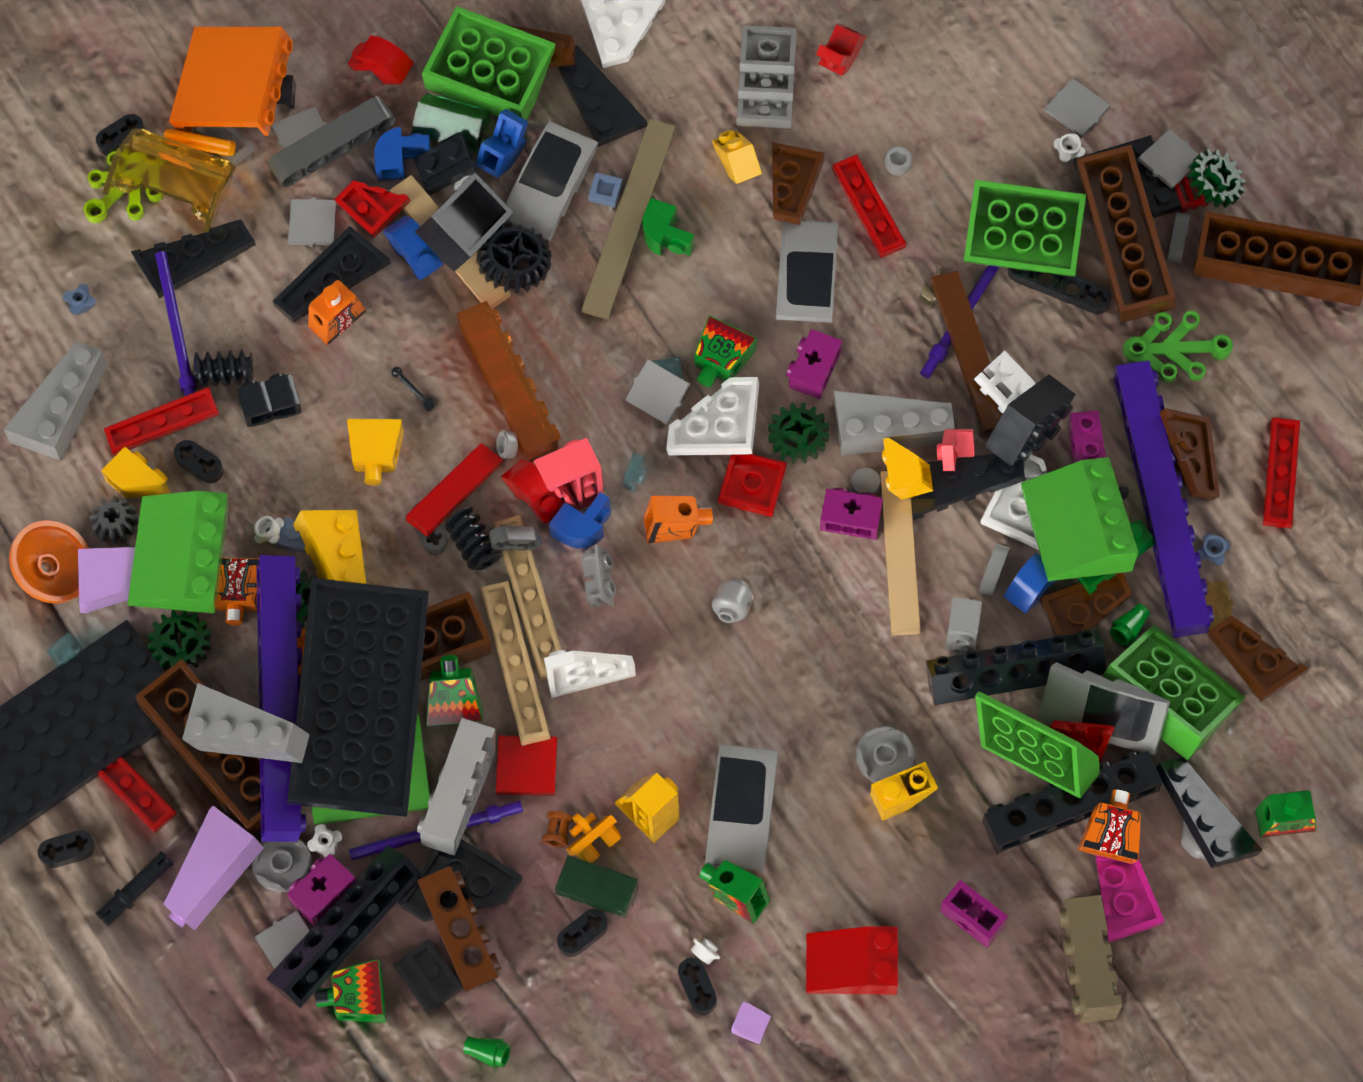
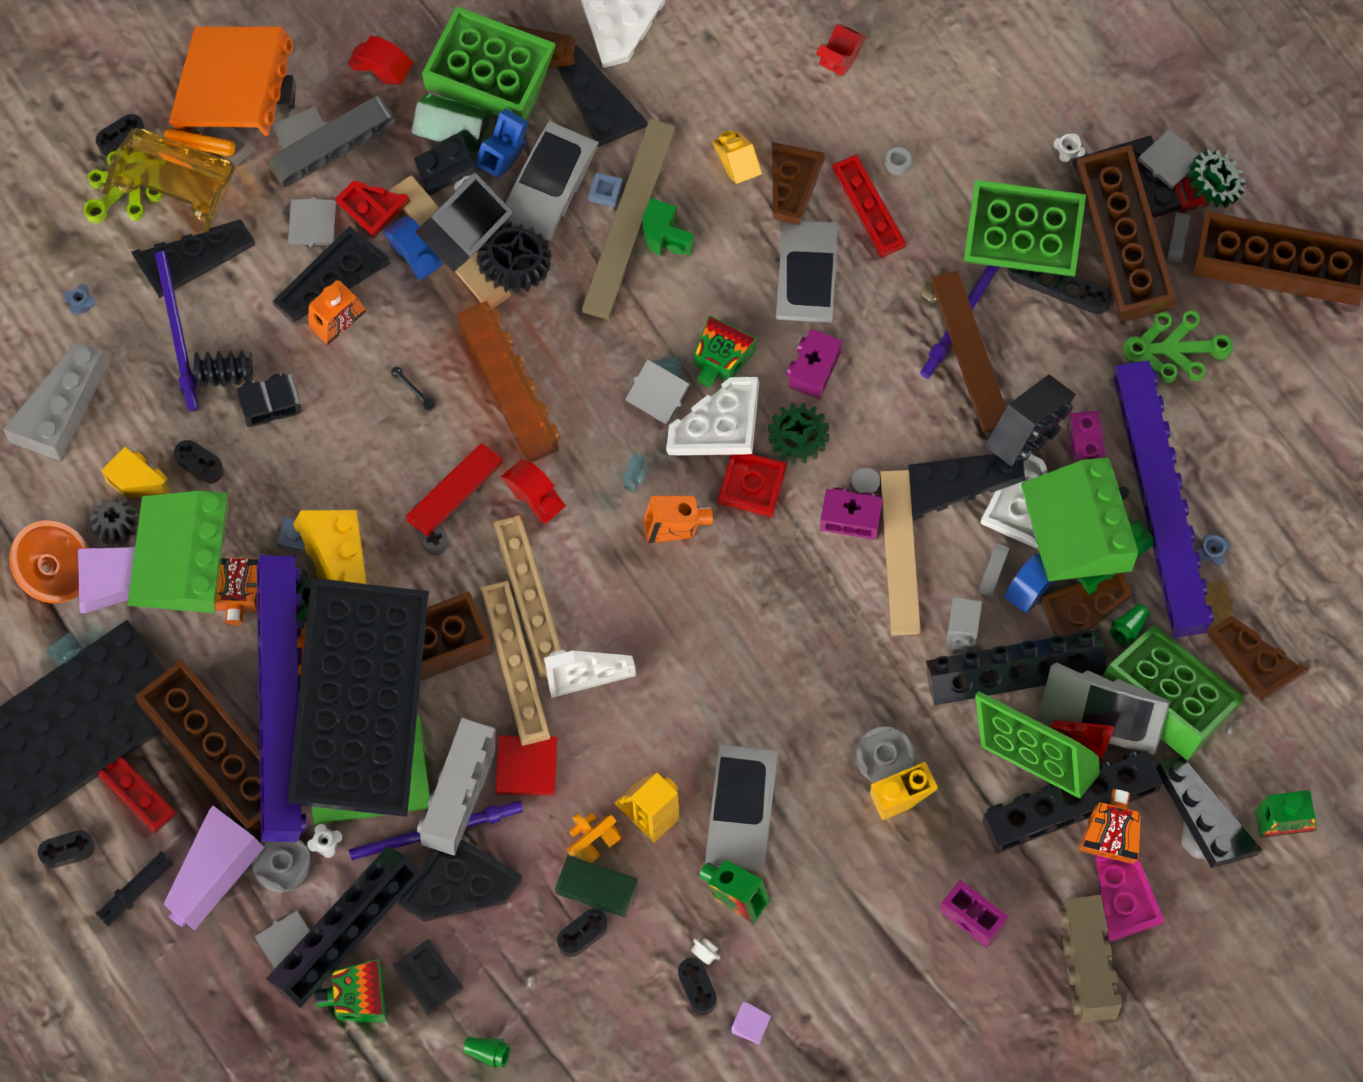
(162, 421): red tile -> none
(194, 637): dark green gear -> none
(236, 728): light grey wedge -> none
(268, 529): white plate -> none
(313, 902): magenta brick -> none
(375, 446): yellow torso -> none
(393, 149): blue brick -> none
(433, 888): reddish brown brick -> none
(453, 694): torso -> none
(470, 540): black piece -> none
(507, 444): light grey tile -> none
(515, 538): dark grey beam -> none
(557, 839): dark orange bush -> none
(572, 473): coral wedge -> none
(581, 529): blue brick -> none
(598, 564): light grey hinge -> none
(732, 600): light grey head -> none
(766, 76): light grey slope -> none
(852, 961): red slope -> none
(869, 419): light grey wedge -> none
(907, 472): yellow slope -> none
(955, 444): coral bracket -> none
(1008, 377): white plate -> none
(1077, 108): light grey piece -> none
(1194, 451): reddish brown wing -> none
(1281, 473): red tile -> none

